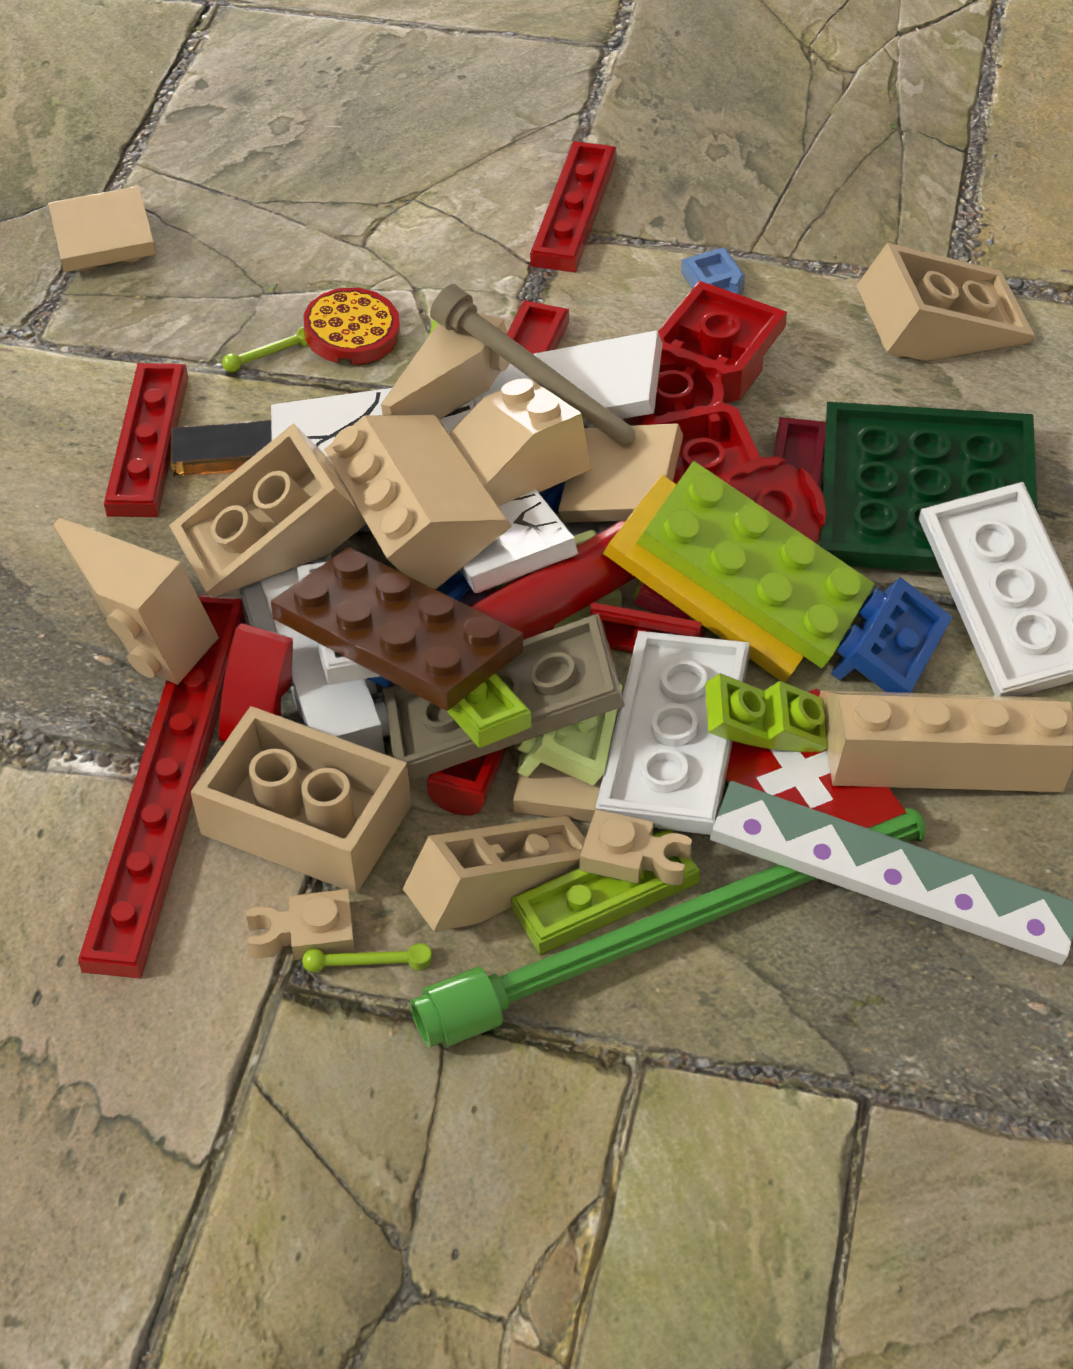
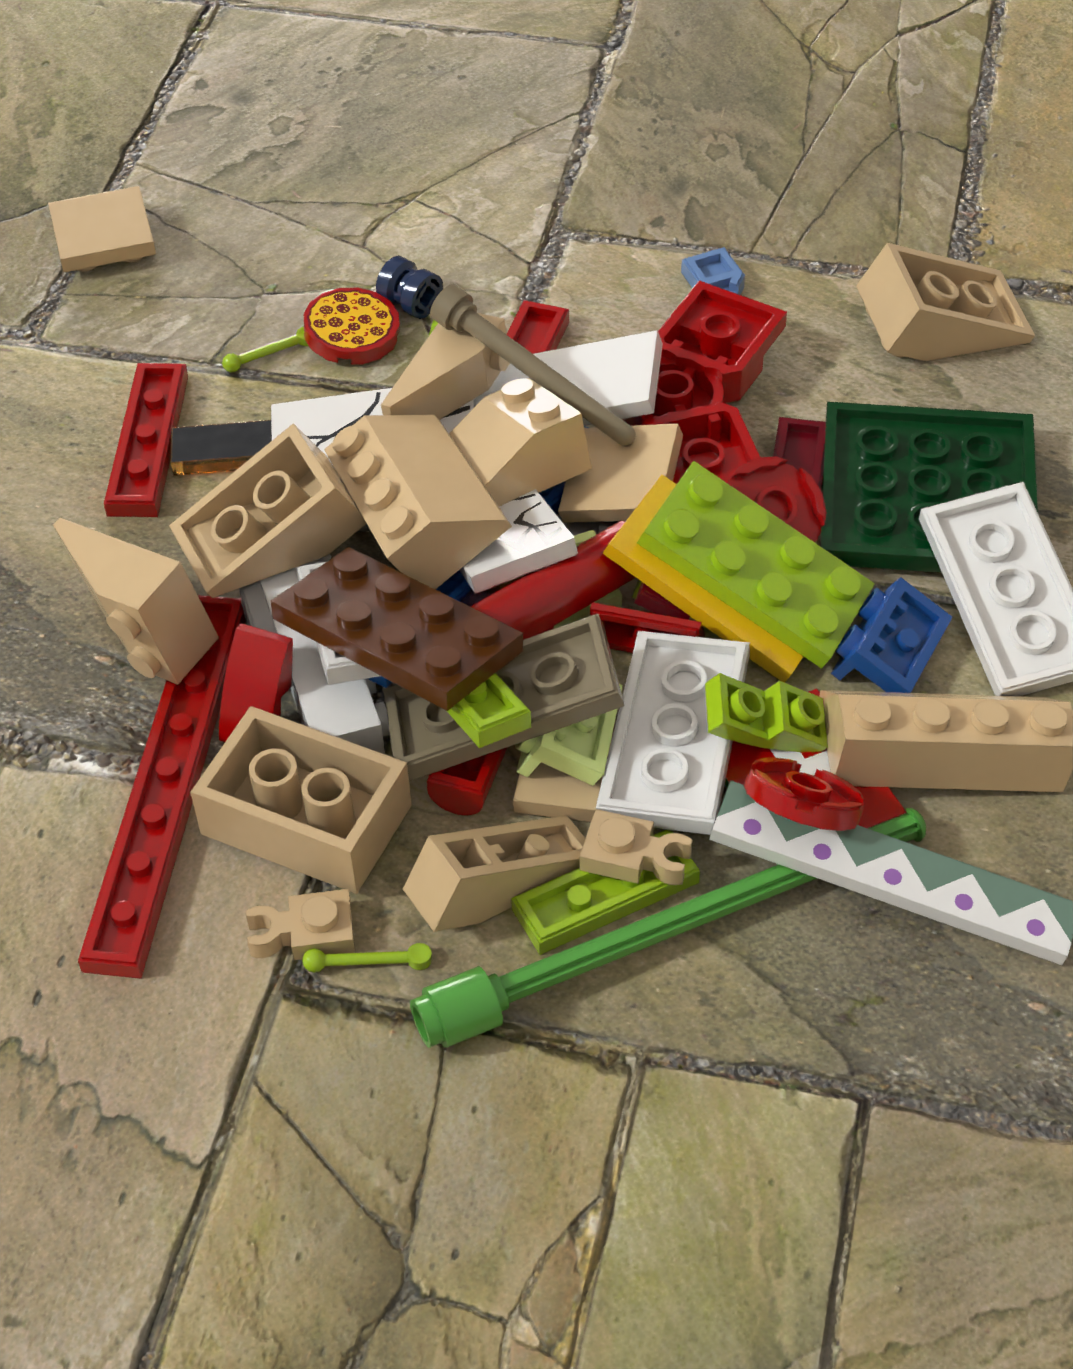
(408, 286): none -> dark blue wheel
(573, 207): red tile -> none
(807, 799): none -> red tile

